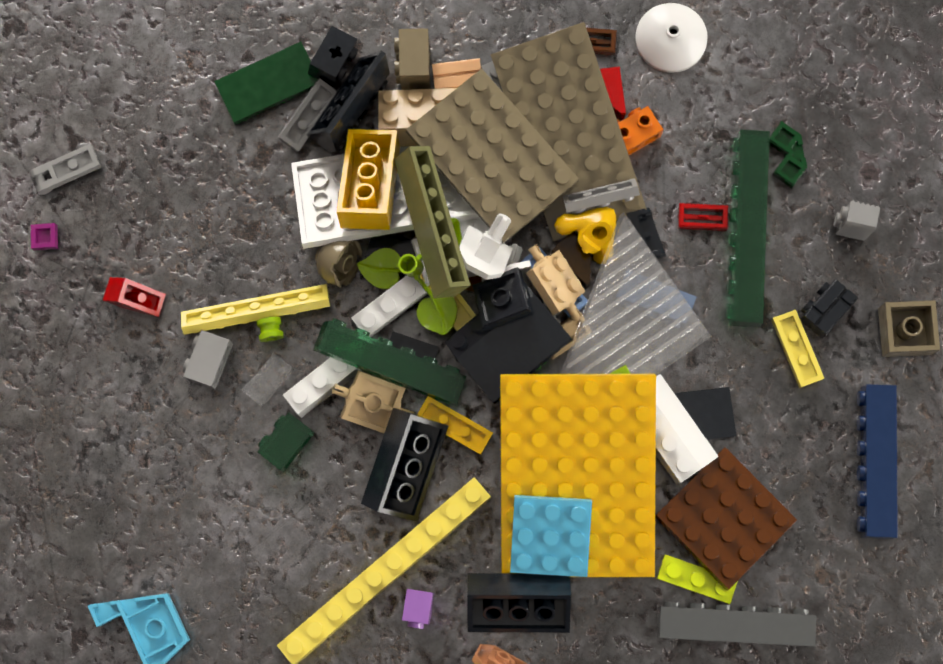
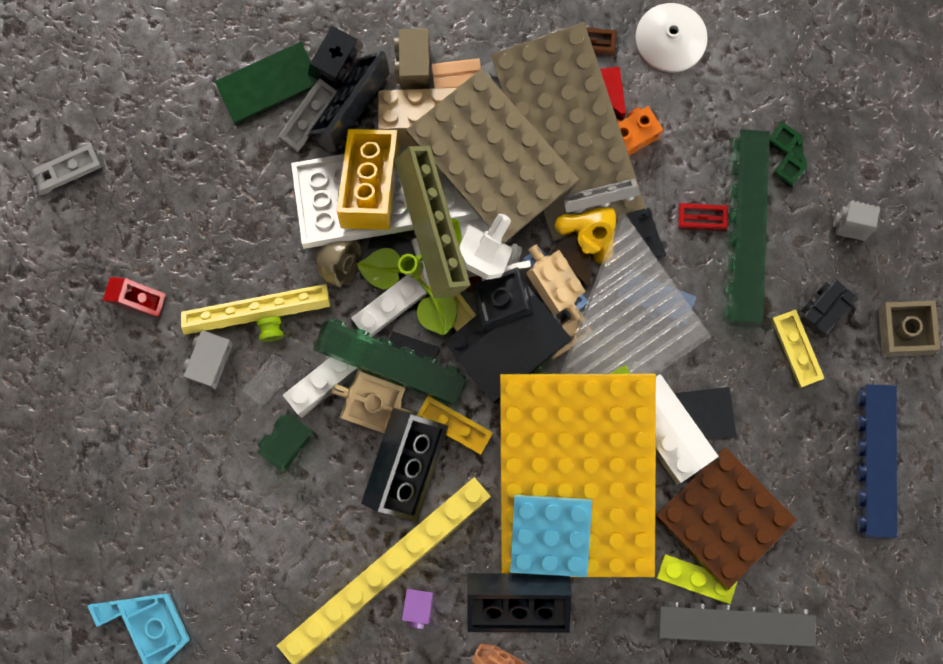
(44, 236): magenta plate -> none

